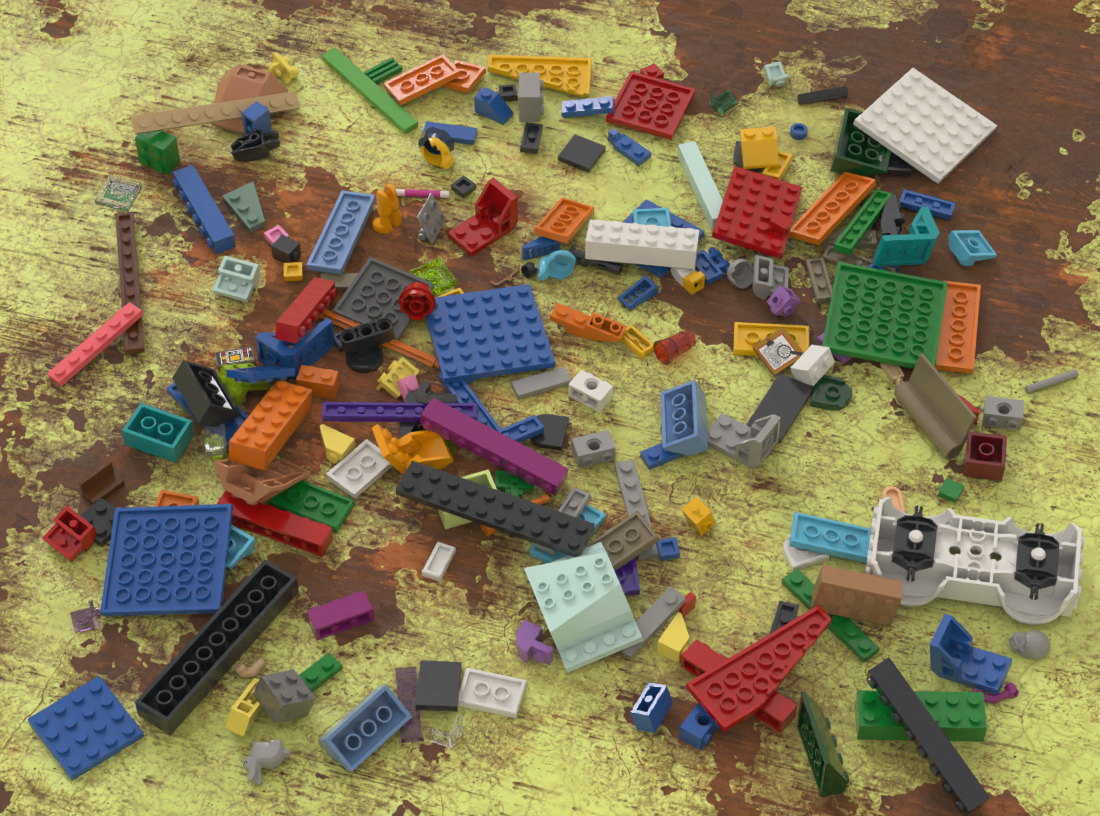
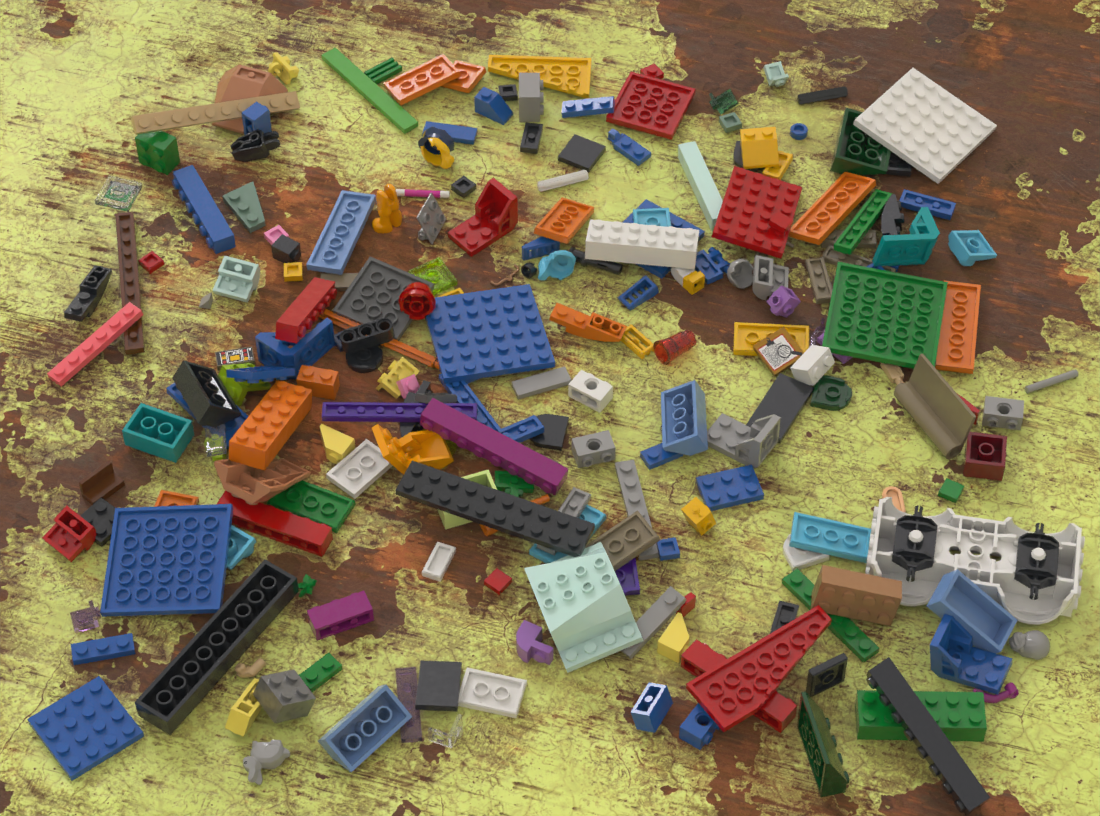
(90, 294): none -> black slope
(103, 649): none -> blue plate
(151, 262): none -> red tile
(206, 301): none -> light grey piece
(306, 586): none -> green plant
(498, 581): none -> red tile
(562, 180): none -> white axle
(729, 488): none -> blue plate
(730, 122): none -> sand green plate
(817, 332): none -> piece
(826, 675): none -> black tile
(974, 610): none -> medium blue piece

